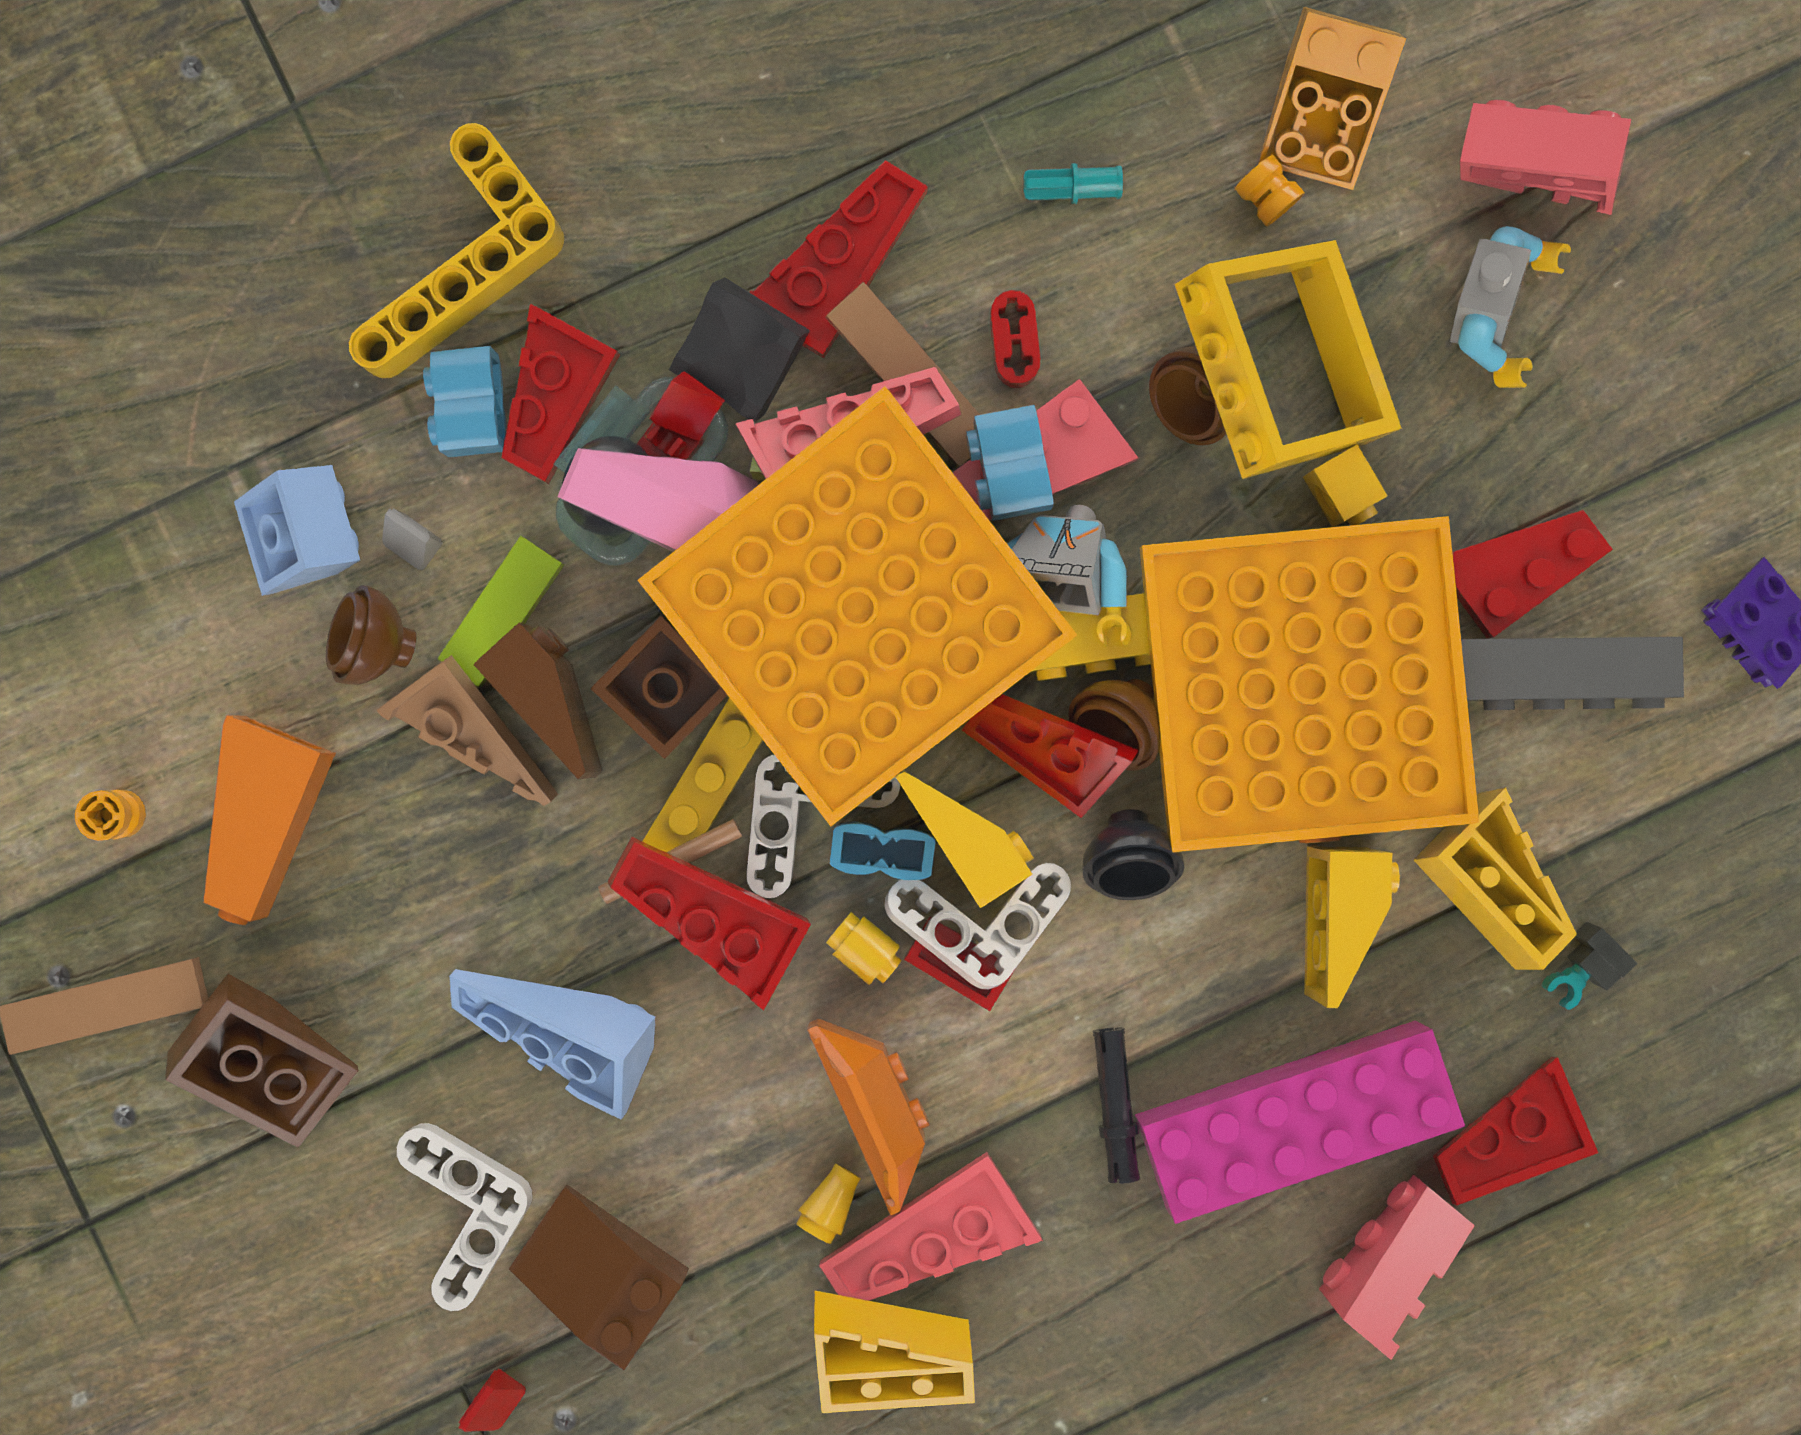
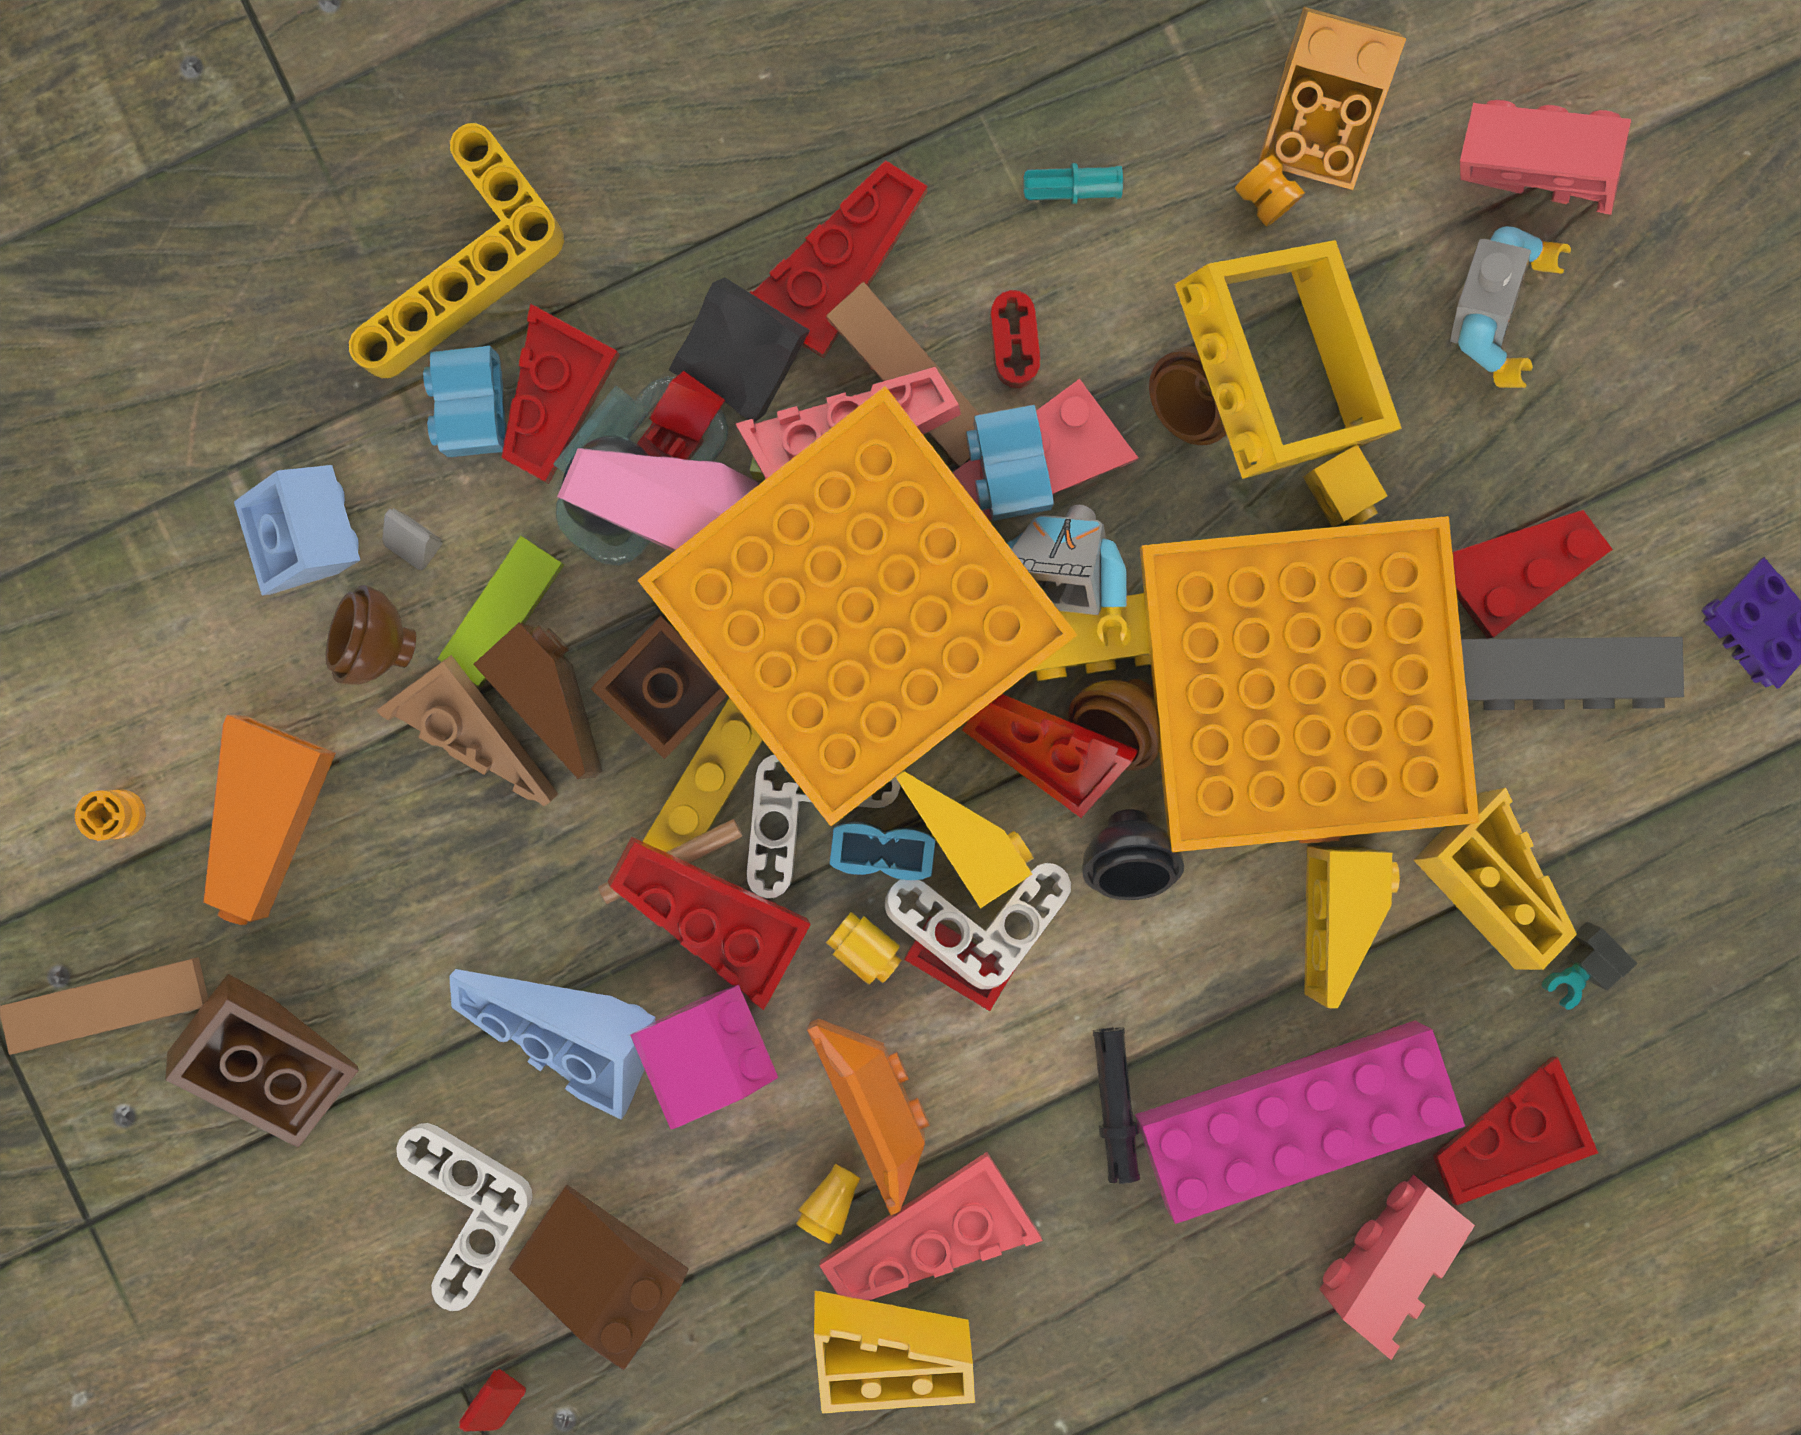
(704, 1056): none -> dark pink slope

